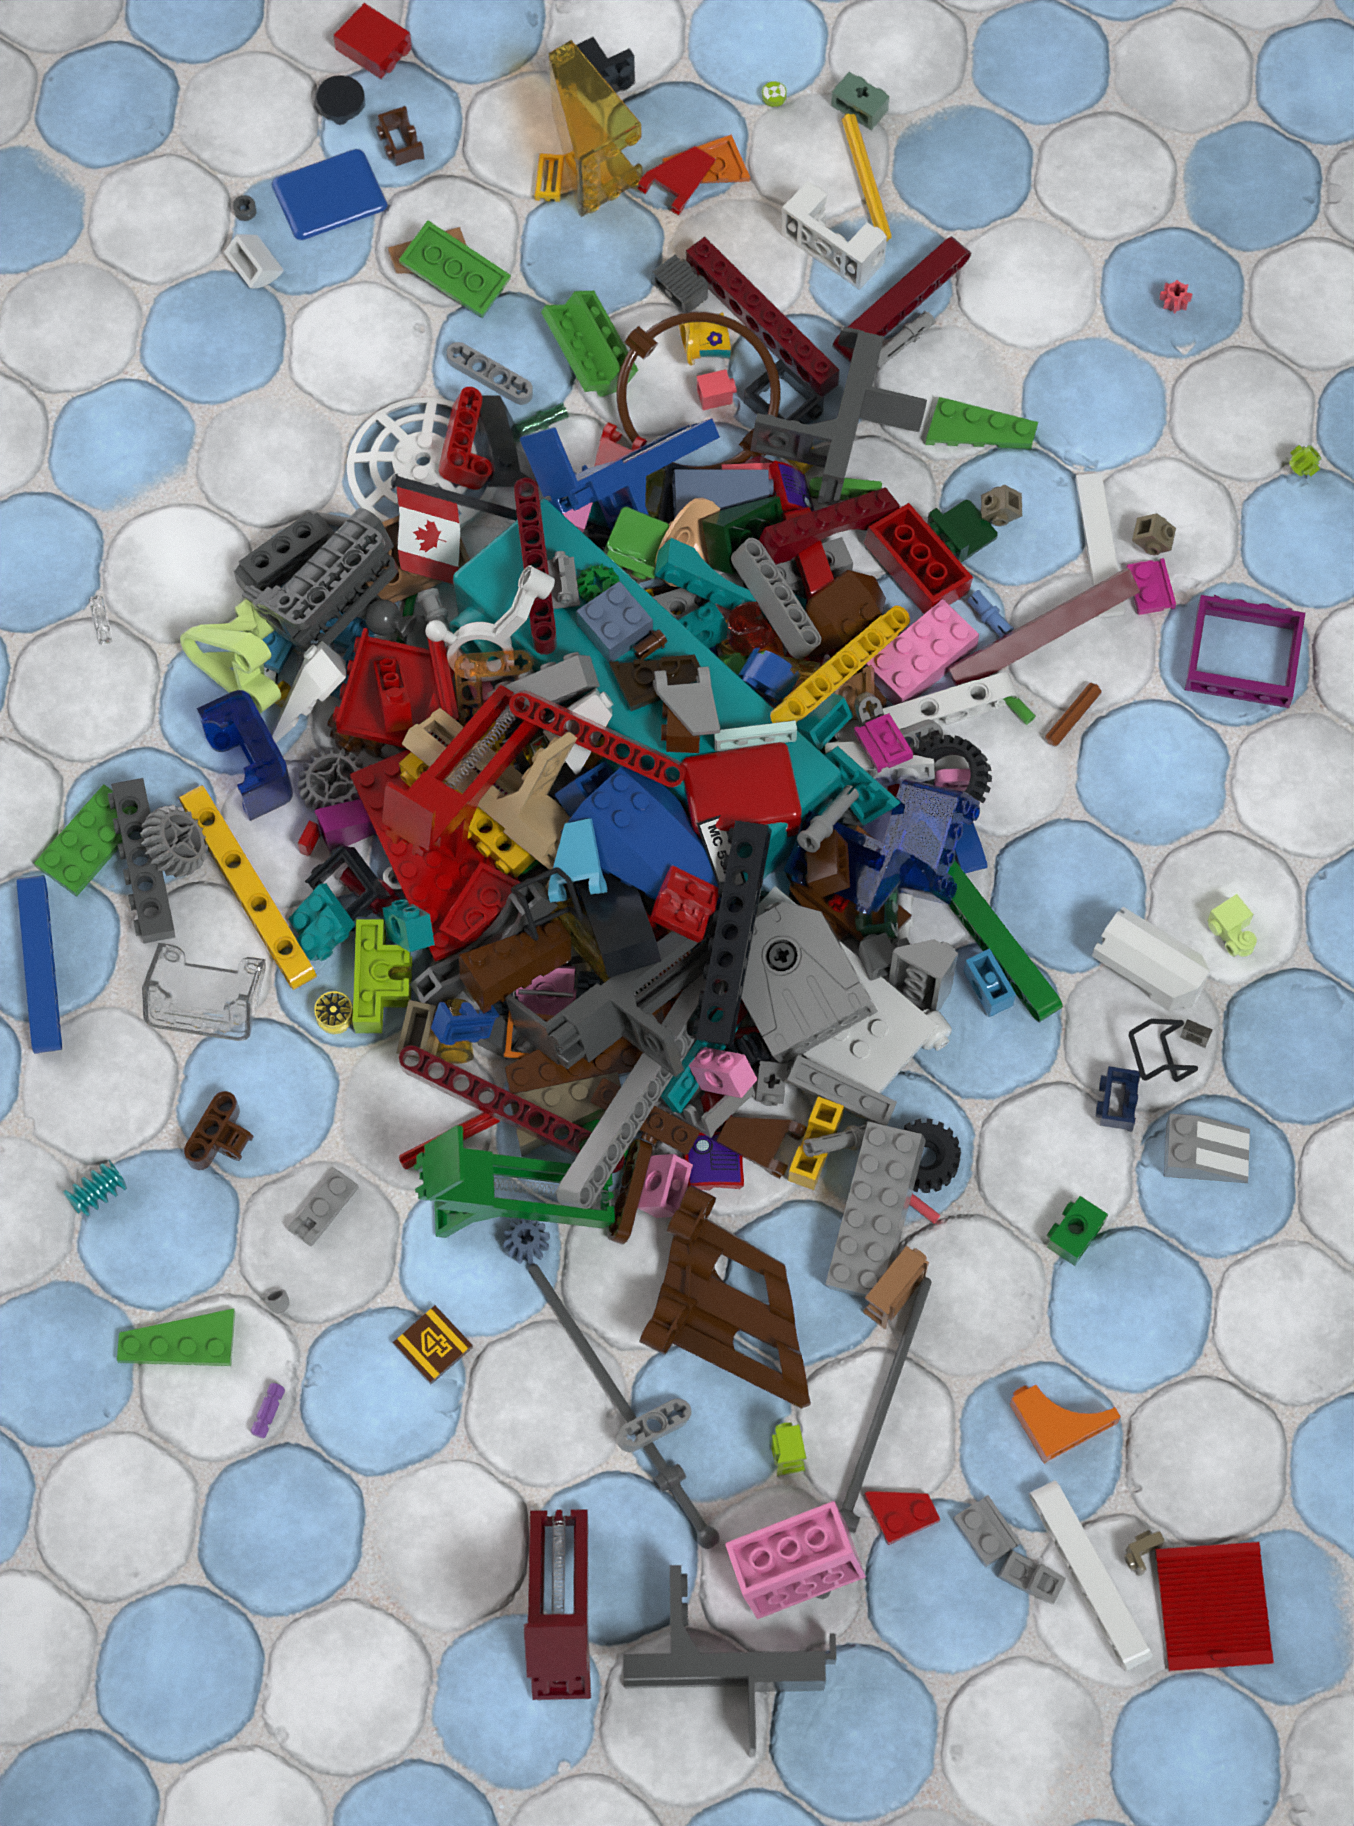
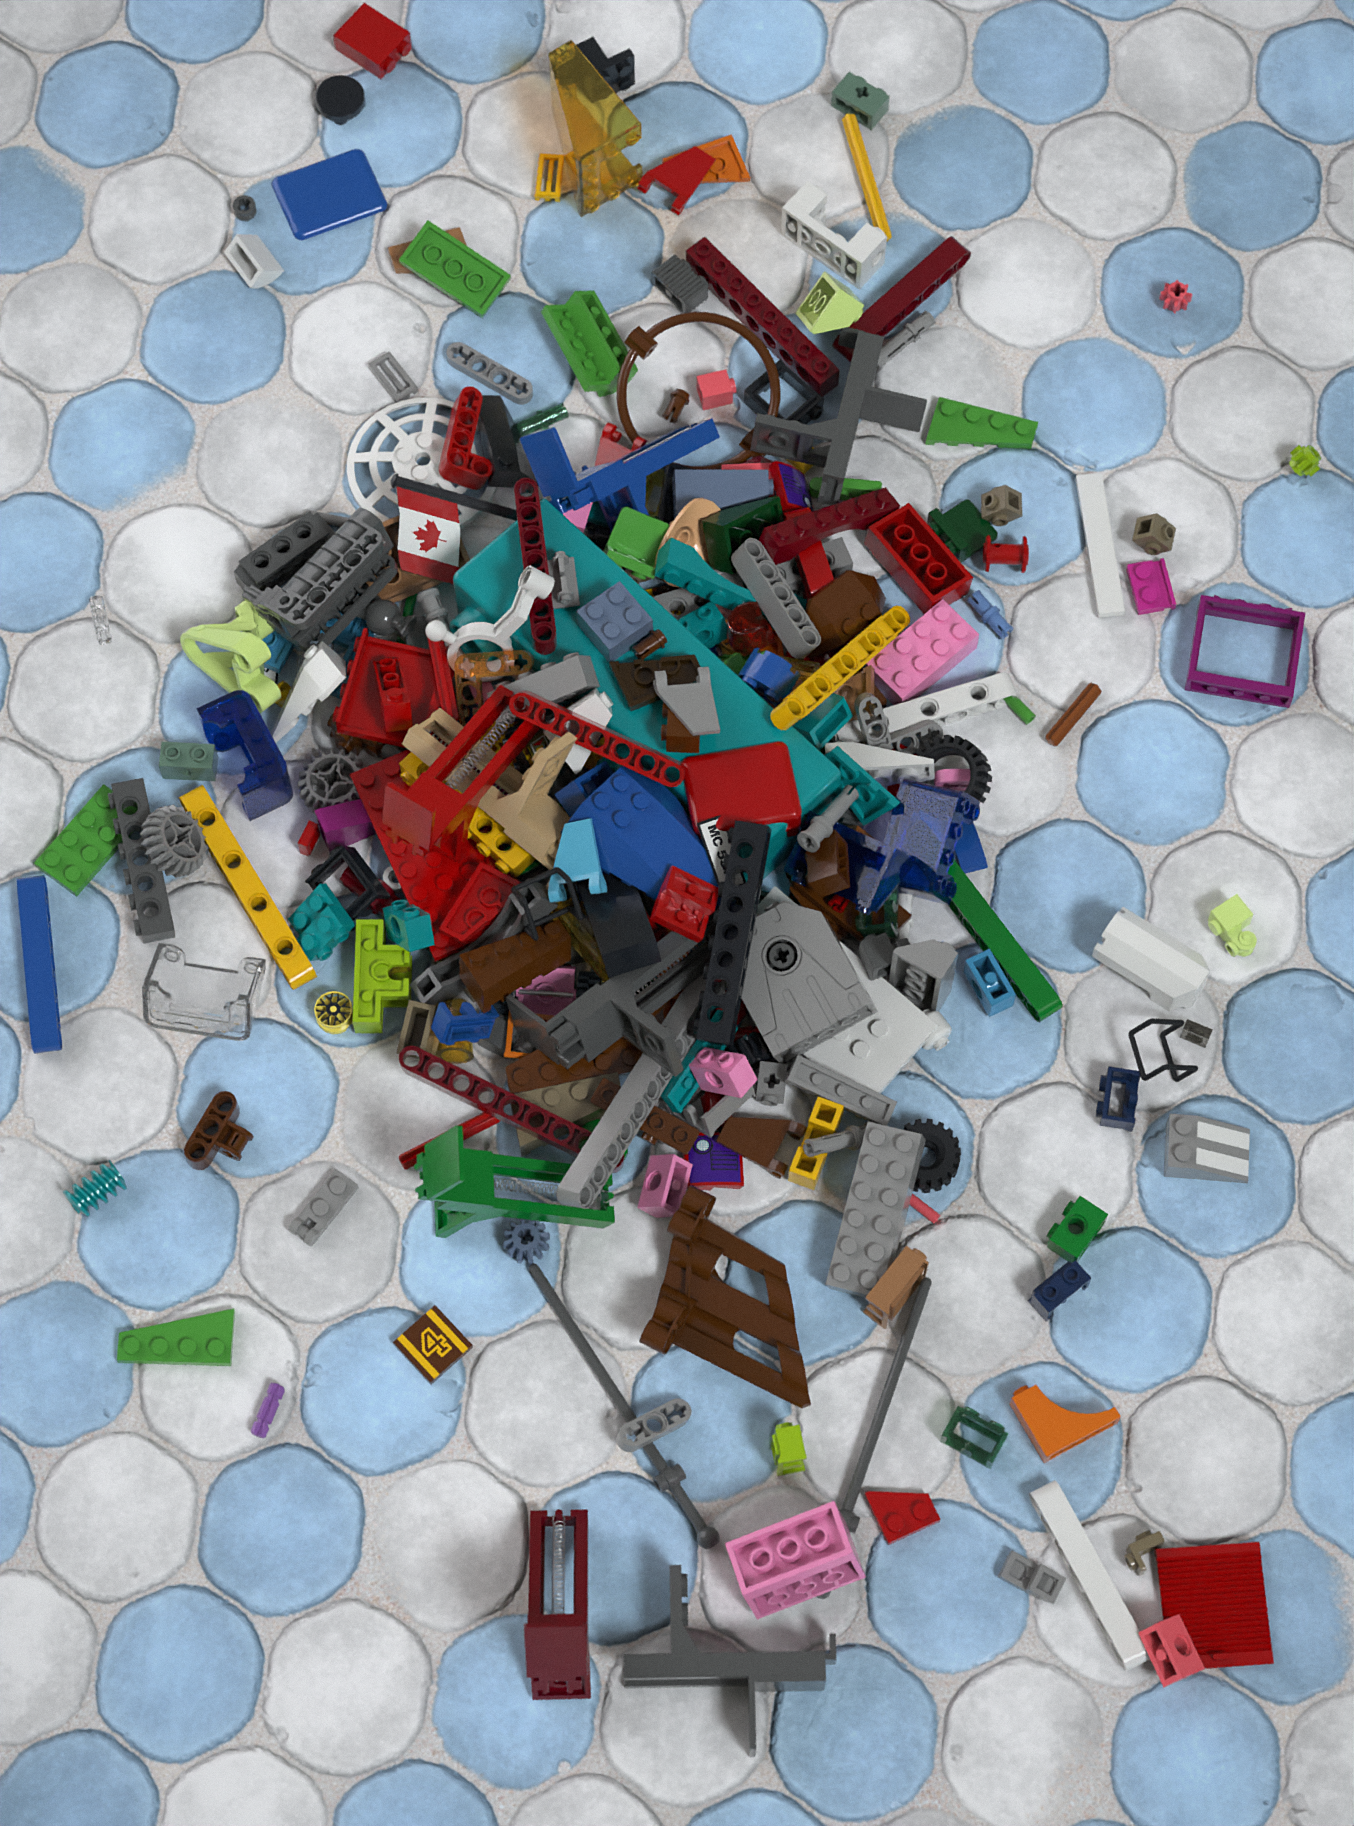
(188, 761): none -> sand green brick
(277, 1301): light grey hinge -> none
(399, 119): reddish brown window -> none
(404, 393): none -> light grey tile
(586, 579): green gear -> none
(630, 1191): reddish brown beam -> none
(678, 400): none -> reddish brown pin
(705, 340): yellow hat -> none
(755, 735): light aqua tile -> none
(774, 94): lime tile -> none
(829, 306): none -> yellowish green slope
(883, 742): dark pink plate -> none
(971, 1419): none -> clear green window
(986, 1531): light grey plate -> none
(1005, 554): none -> red hose
(1045, 628): tile -> none
(1058, 1288): none -> dark blue window
(1171, 1650): none -> coral brick

